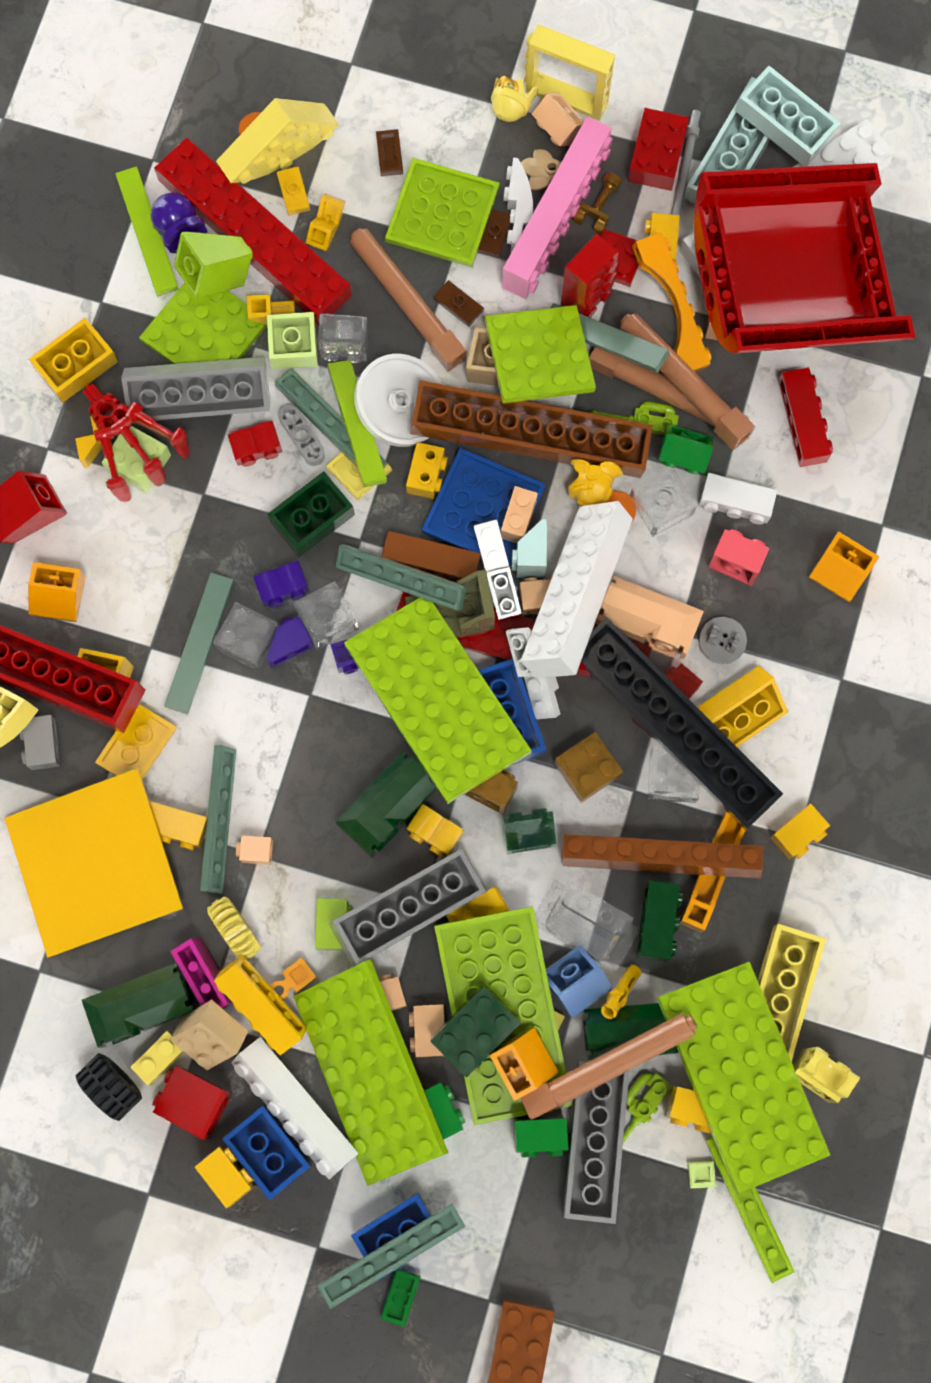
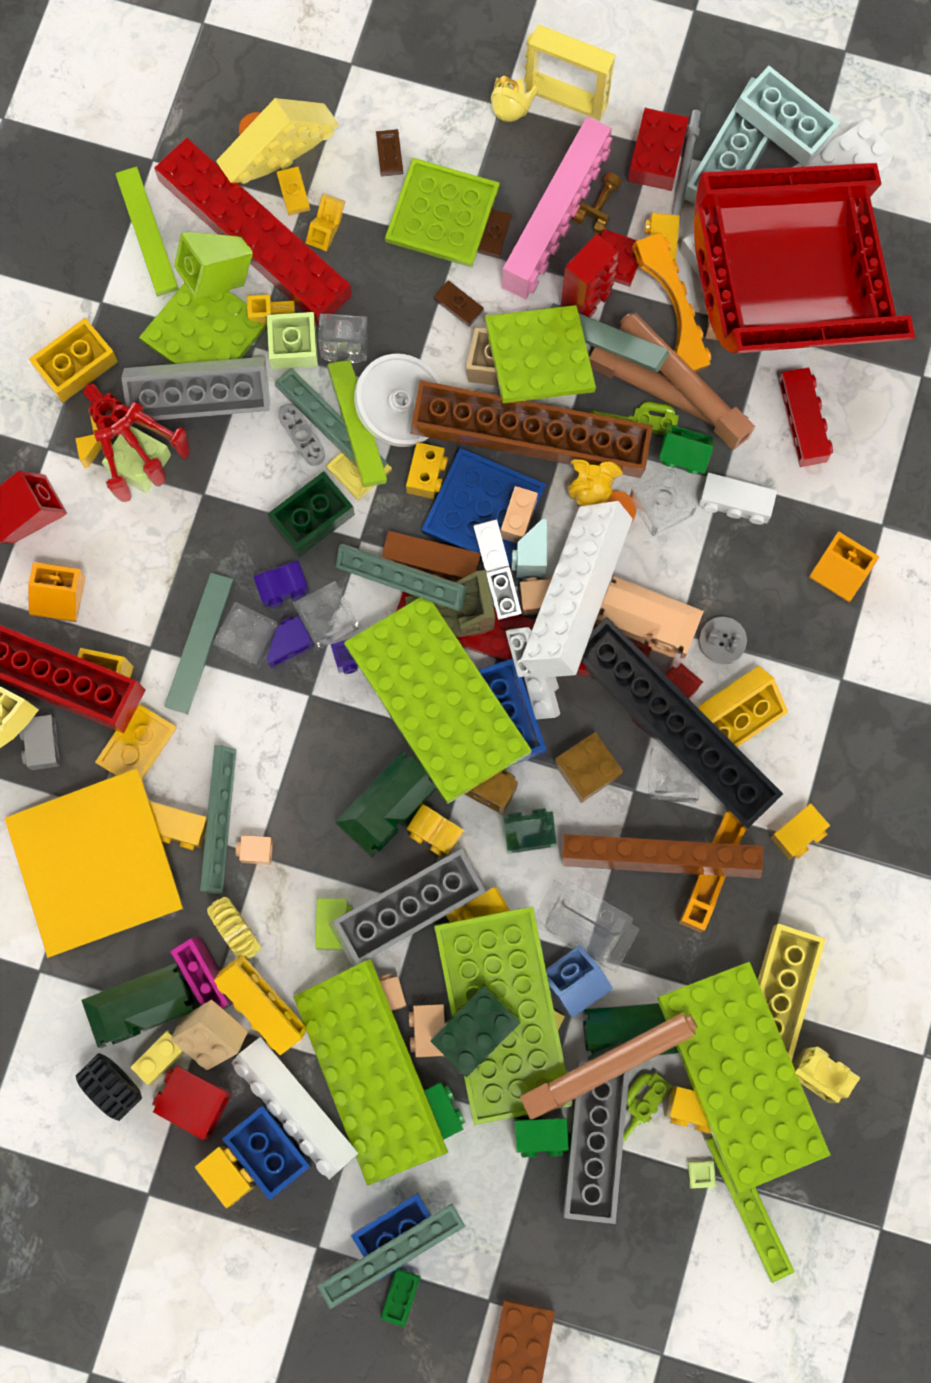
(172, 216): dark purple tile -> none
(255, 443): red brick -> none
(296, 976): light orange plate -> none
(442, 341): nougat brick -> none
(519, 201): white slope -> none
(523, 1063): light orange slope -> none
(539, 170): tan plate -> none
(558, 119): light nougat brick -> none
(618, 996): yellow pin -> none
(659, 921): dark green brick -> none
(739, 557): coral brick -> none

